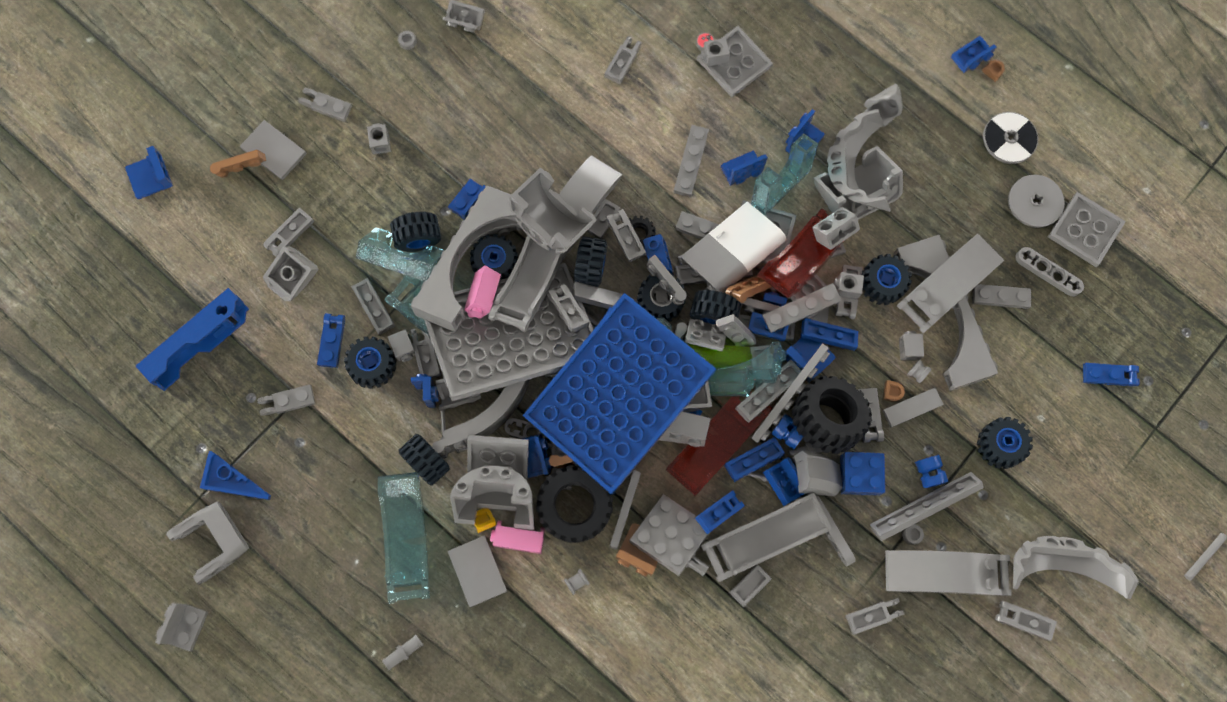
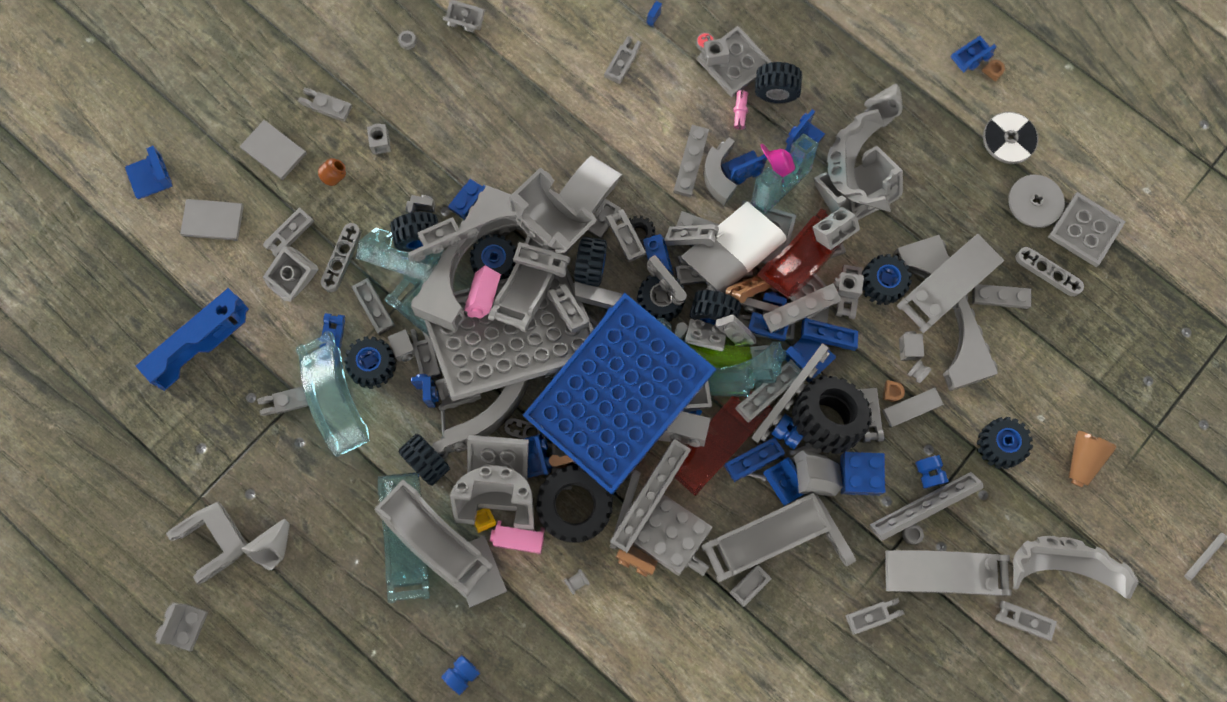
(212, 219): none -> light grey tile
(224, 478): blue wing -> none
(237, 163): medium nougat plate -> none
(270, 546): none -> light grey hat
(329, 396): none -> clear light blue windscreen
(332, 172): none -> dark orange head
(337, 256): none -> light grey beam
(402, 652): light grey pin -> none
(423, 203): none -> light grey bracket
(431, 537): none -> light grey windscreen
(440, 236): none -> light grey bracket
(458, 677): none -> blue wheel
(541, 259): none -> light grey plate
(650, 495): none -> light grey plate
(654, 13): none -> blue tile
(691, 235): none -> light grey plate
(715, 181): none -> light grey arch
(719, 512): blue plate -> none
(740, 109): none -> bright pink pin
(778, 82): none -> black wheel
(780, 161): none -> dark pink piece
(1088, 457): none -> medium nougat cone
(1110, 374): blue plate -> none

